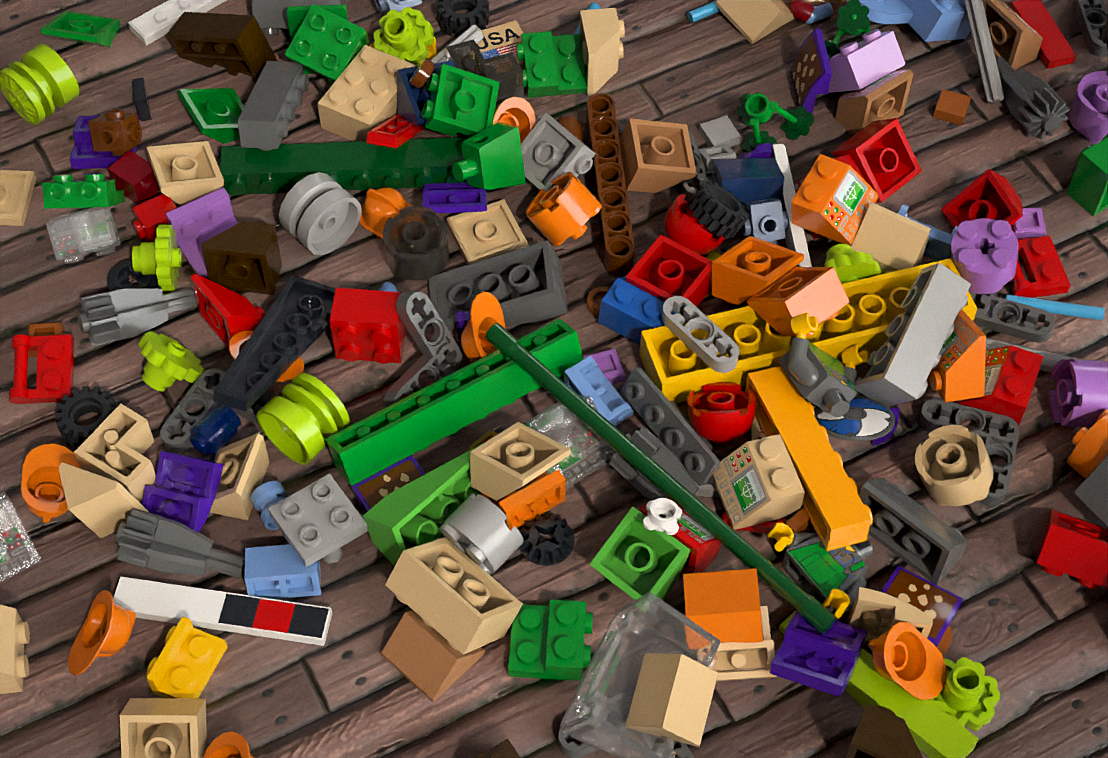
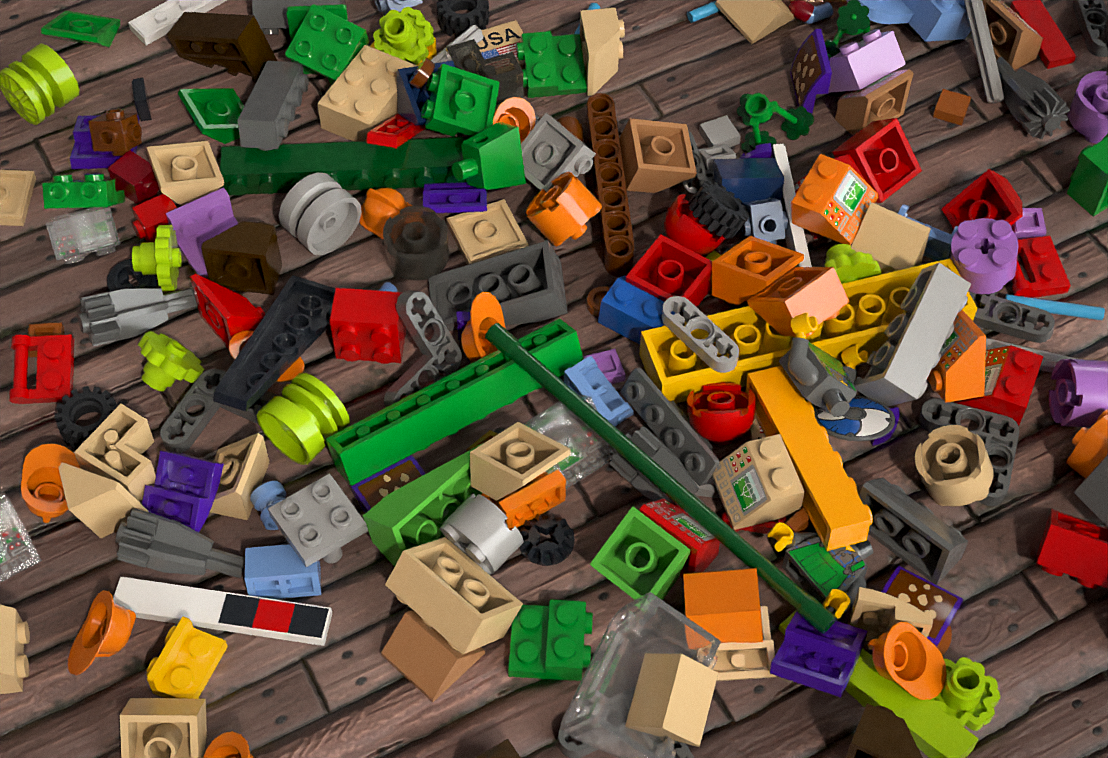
(215, 430): clear blue brick -> none
(667, 510): white plate -> none

